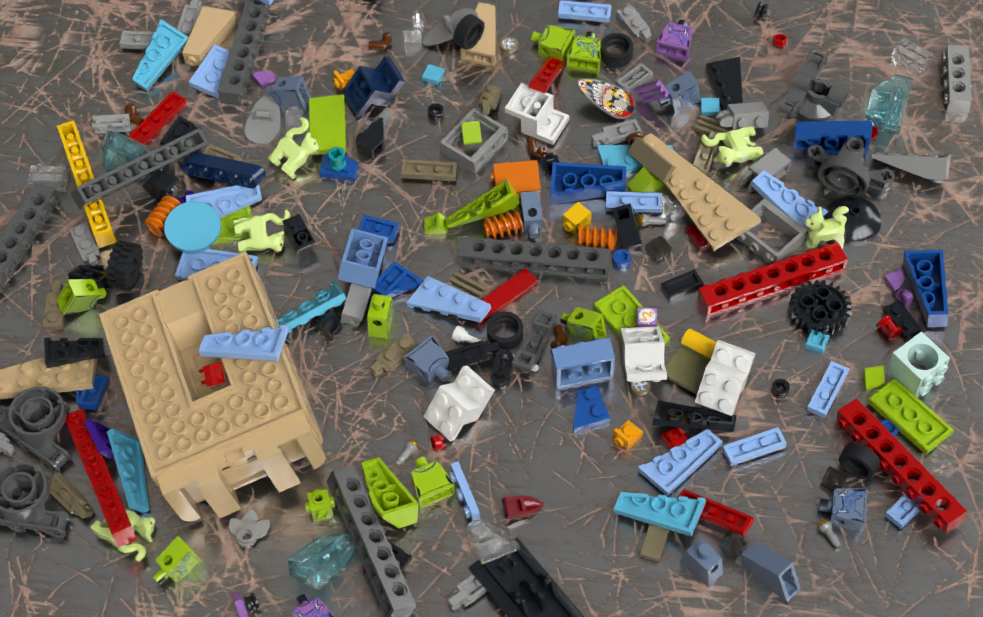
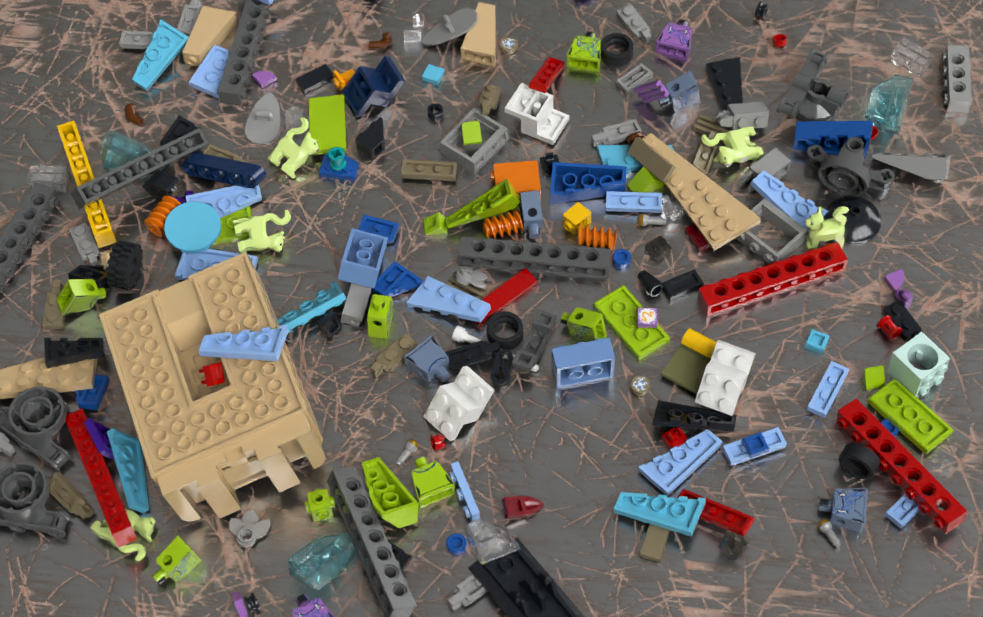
(112, 122): light grey hinge -> none
(158, 118): red tile -> none
(290, 92): sand blue torso -> none
(298, 233): black slope -> none
(314, 78): none -> black tile
(456, 544): none -> blue tile
(466, 275): none -> light grey plate
(469, 31): black tyre -> none
(534, 150): reddish brown arm -> none
(554, 41): lime torso -> none
(561, 337): reddish brown arm -> none
(584, 11): light blue plate -> none
(589, 409): blue wing -> none
(608, 97): shield -> none
(626, 435): light orange bracket -> none
(627, 226): black slope -> none
(643, 354): white bracket -> none
(650, 283): none -> black cone
(702, 560): sand blue torso -> none
(709, 106): medium azure tile -> none
(755, 445): none -> blue tile
(772, 570): sand blue slope -> none
(783, 393): black bush -> none
(809, 305): black gear -> none
(833, 479): clear smoke tile -> none
(928, 282): blue wedge -> none

